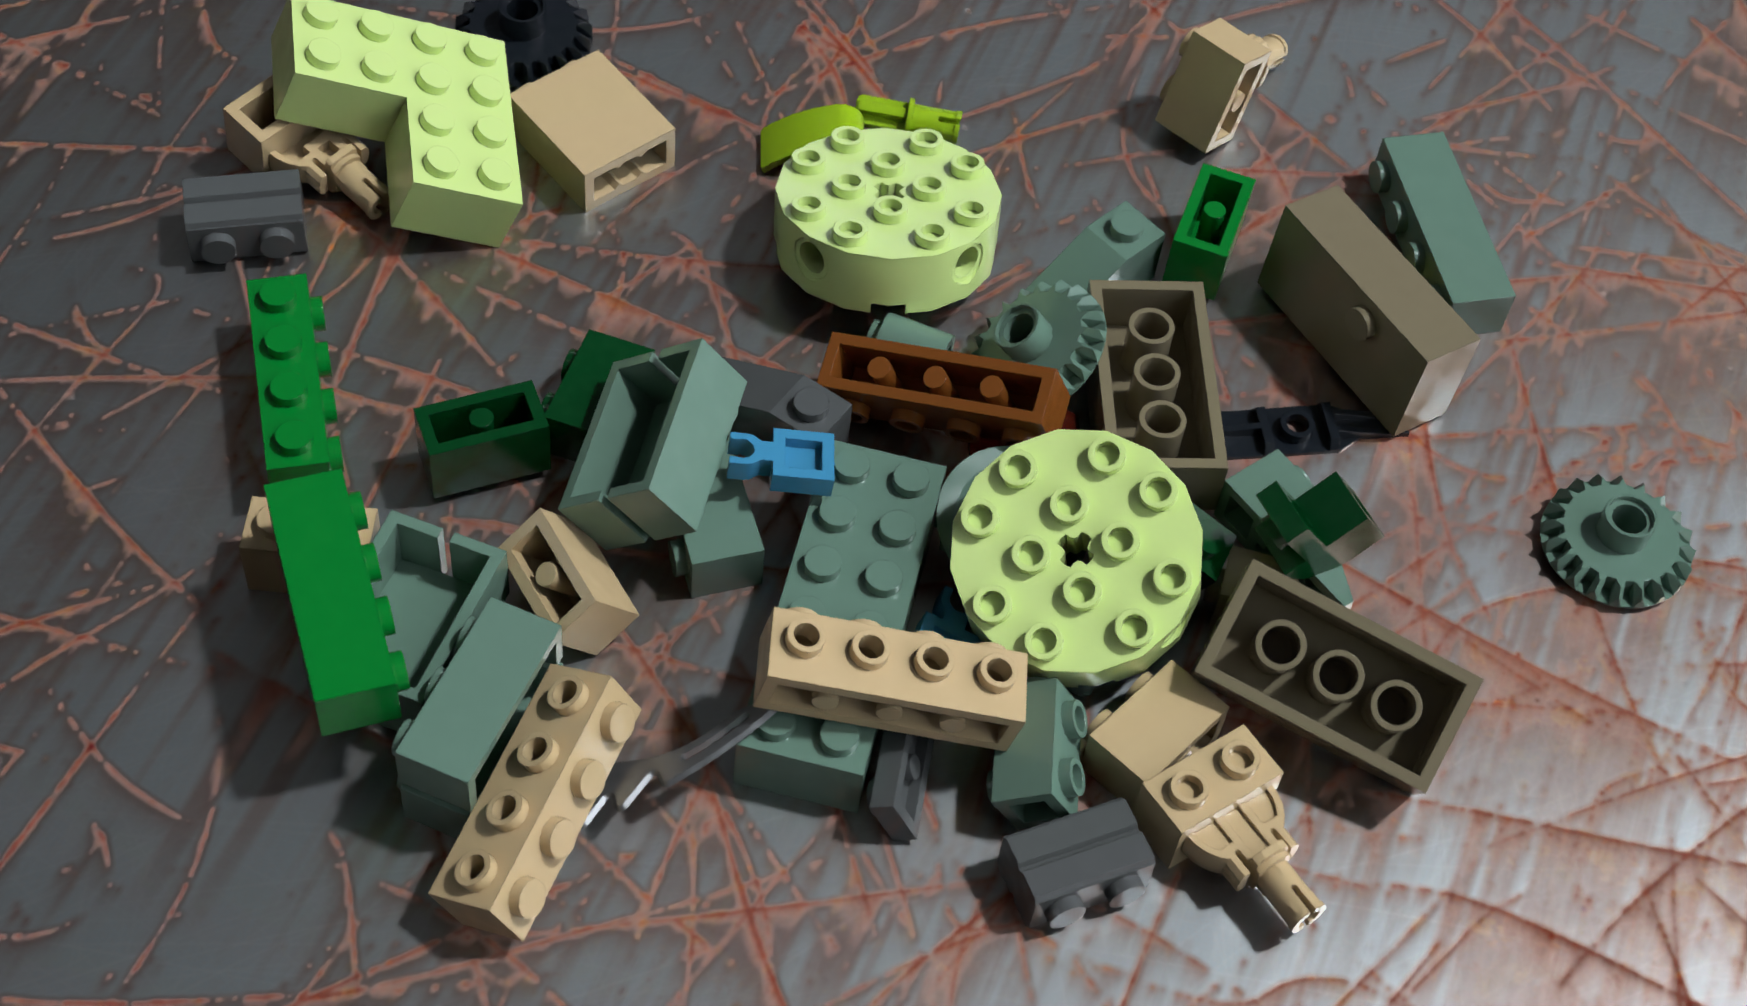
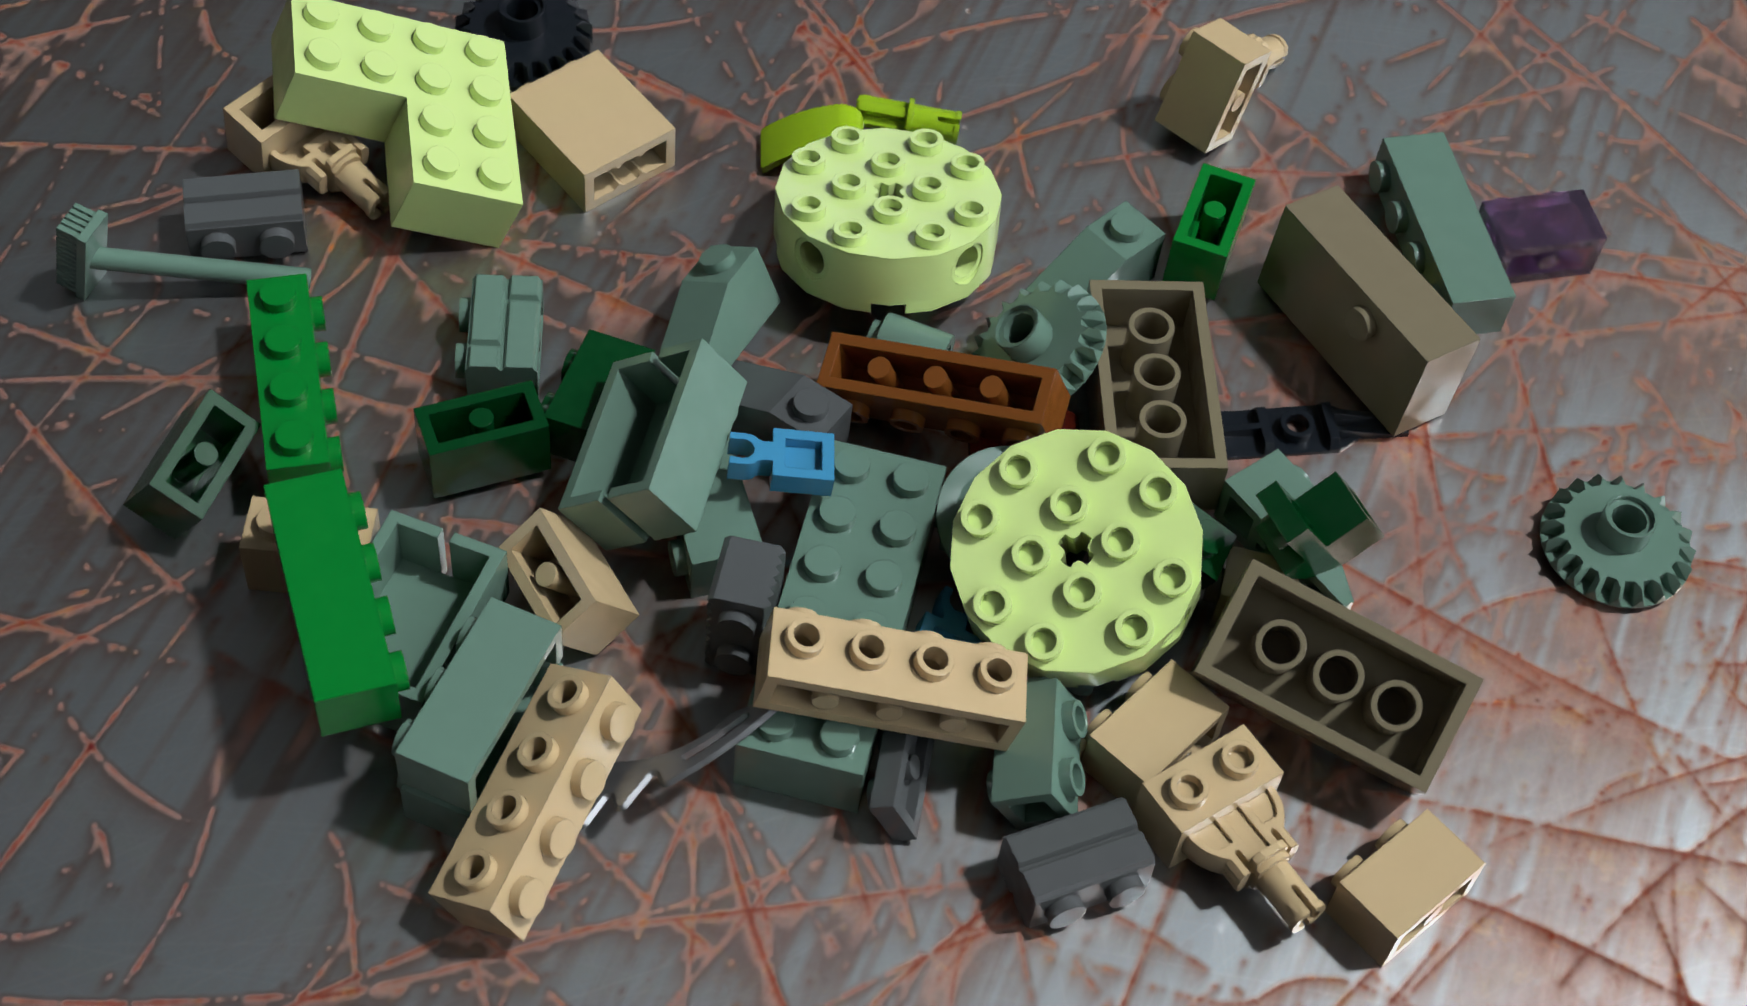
(86, 258): none -> sand green piece
(192, 464): none -> dark green brick
(503, 332): none -> sand green brick
(723, 301): none -> sand green slope
(740, 602): none -> dark grey brick
(1403, 885): none -> tan brick
(1544, 234): none -> clear purple brick

